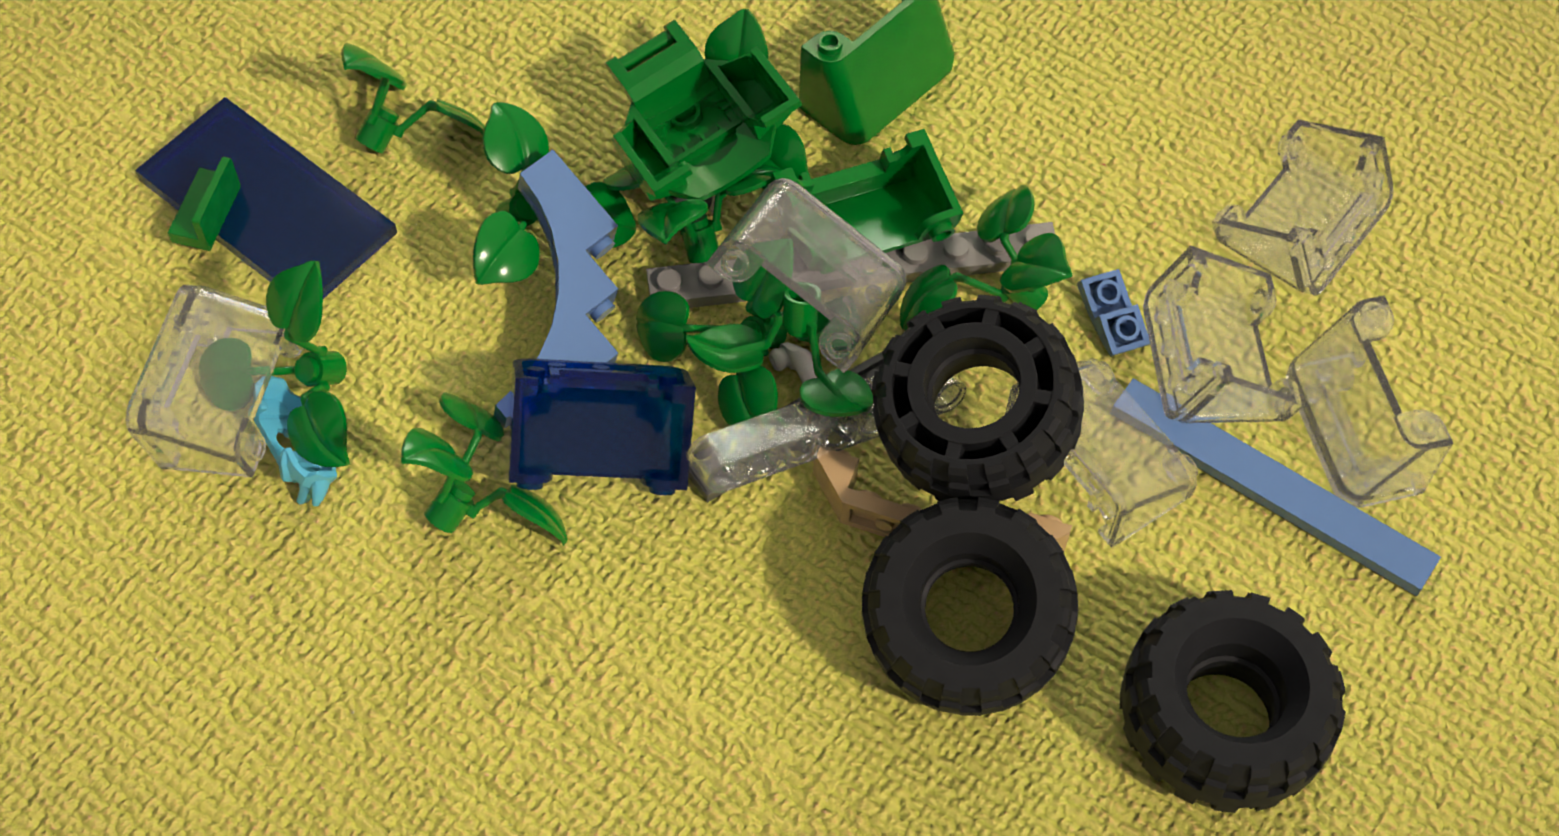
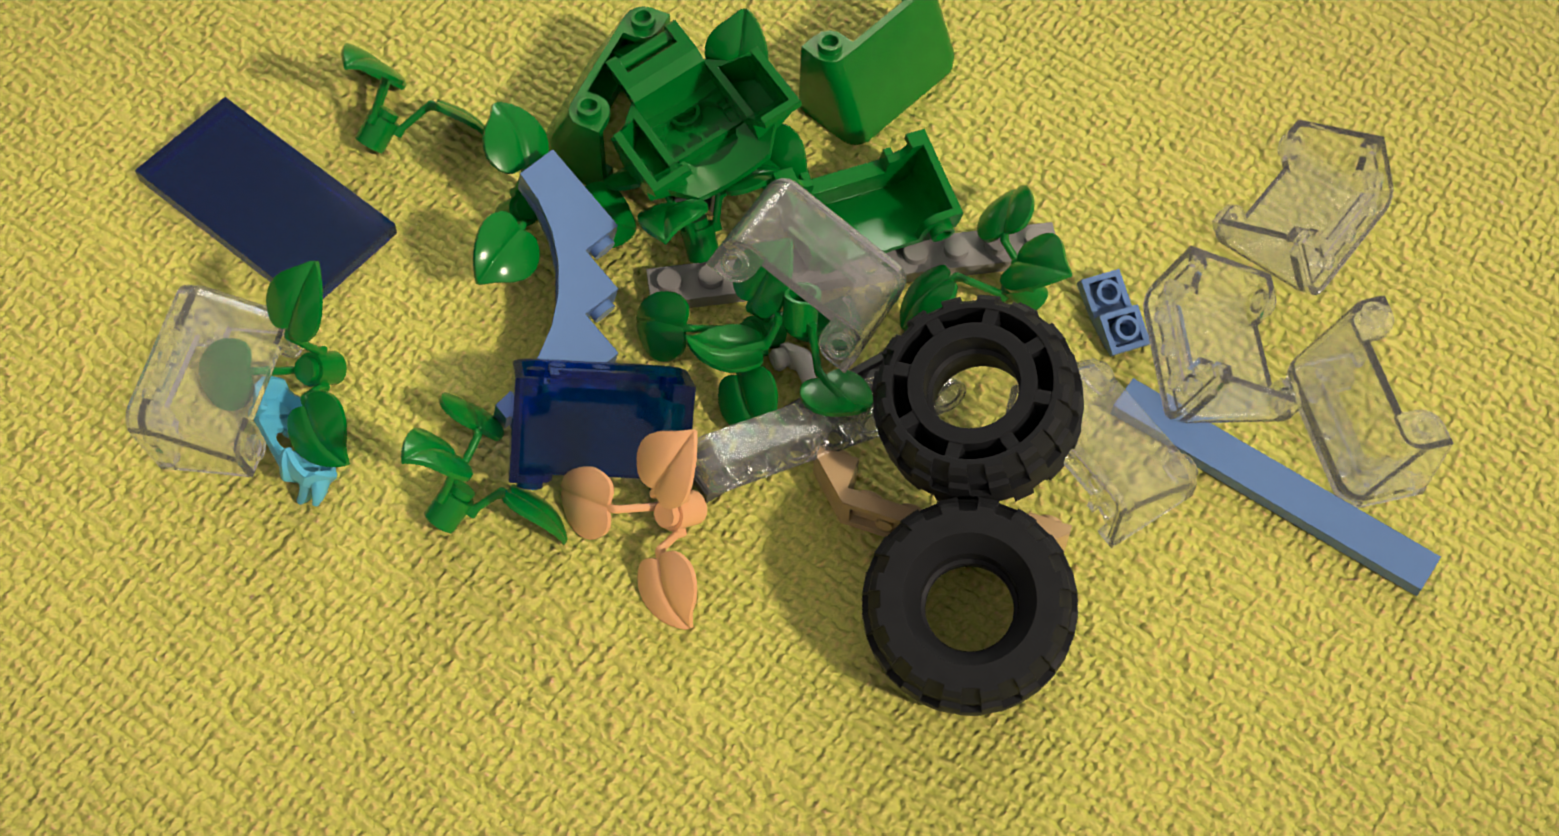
(206, 206): green panel -> none
(580, 122): none -> green windscreen
(668, 467): none -> light nougat plant
(1266, 652): black tyre -> none

